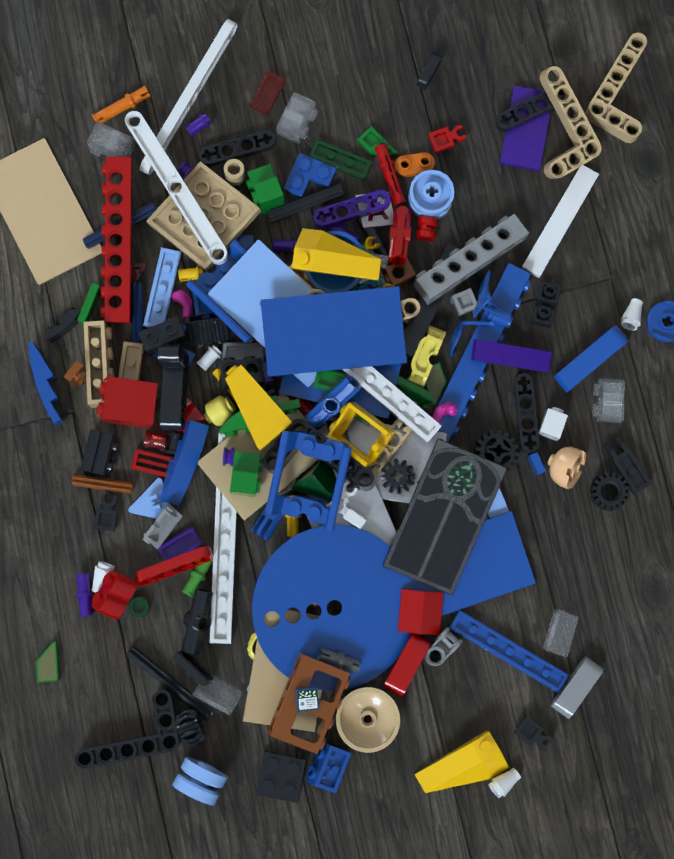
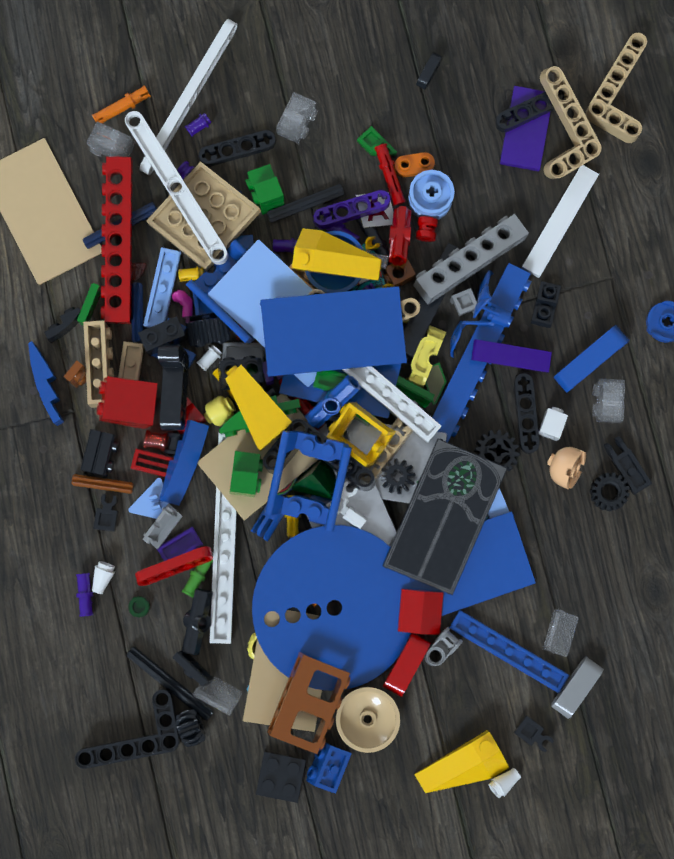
(48, 665): olive tile -> none
(114, 594): red brick -> none
(198, 781): light blue wheel -> none
(228, 456): dark purple bush -> none
(234, 172): tan brick -> none
(267, 93): clear red tile -> none
(307, 170): blue plate -> none
(307, 699): tile -> none
(339, 660): dark grey pin -> none
(341, 159): dark green tile -> none
(443, 139): red plate -> none
(443, 410): dark pink arm -> none
(536, 464): blue tile -> none
(632, 316): white cone -> none

